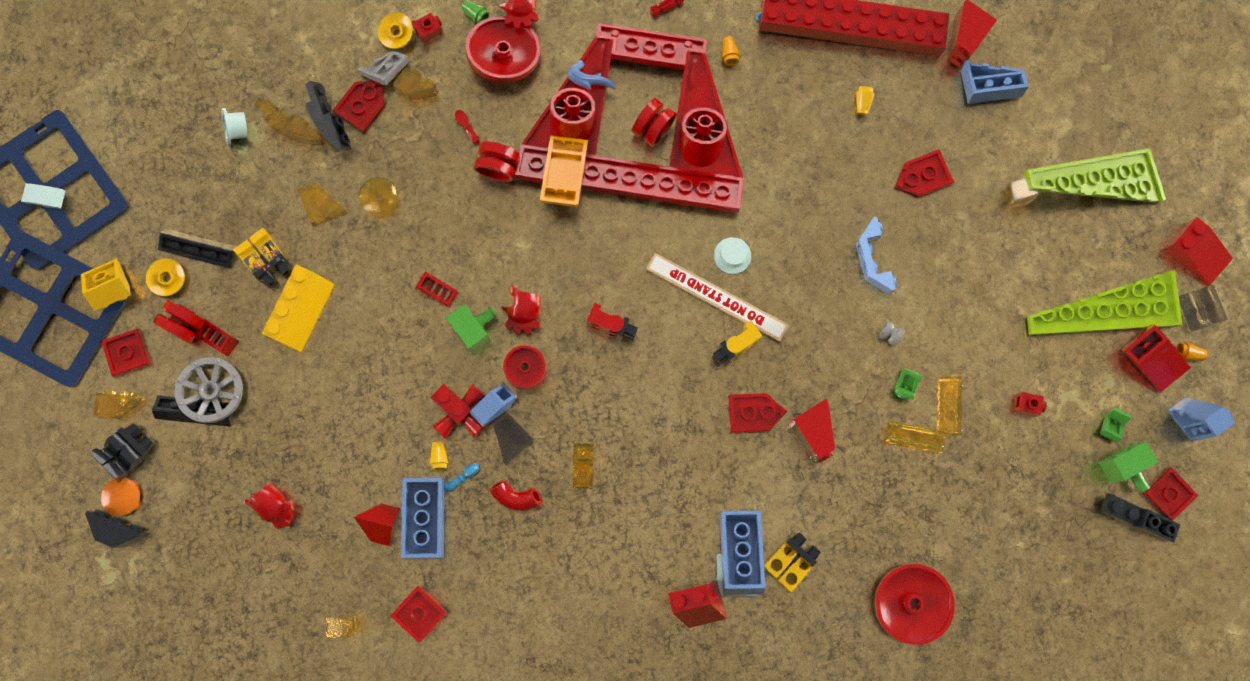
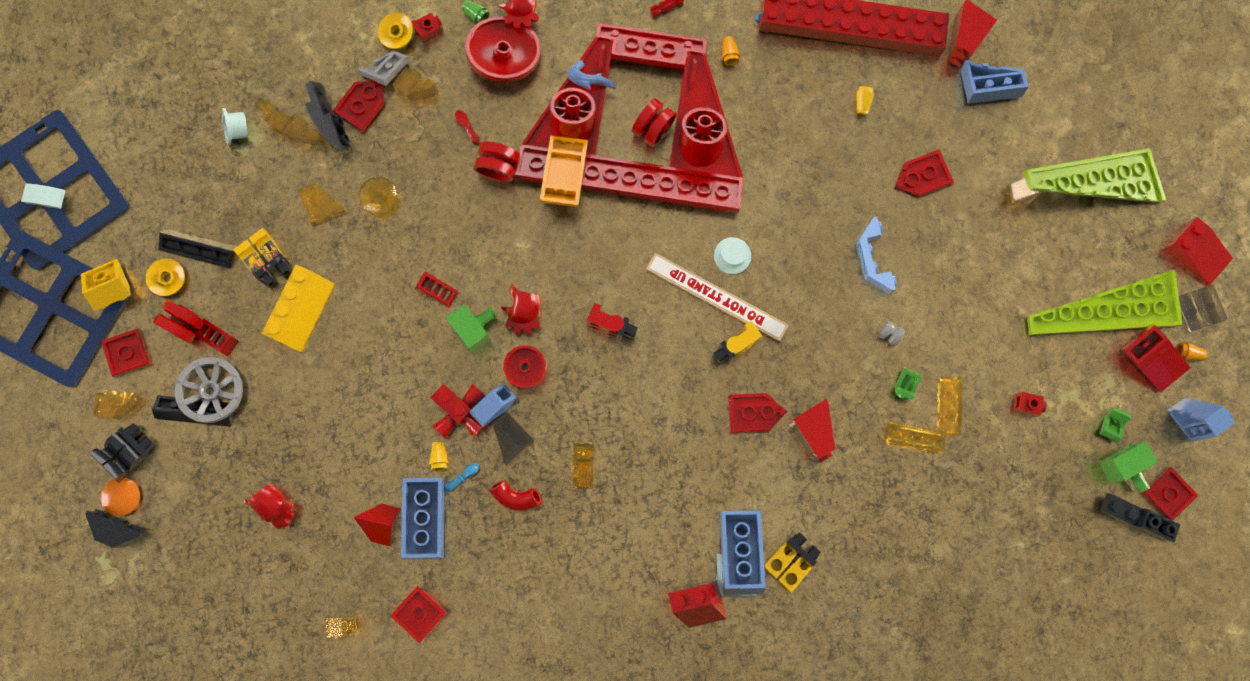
(914, 604): red dish -> none

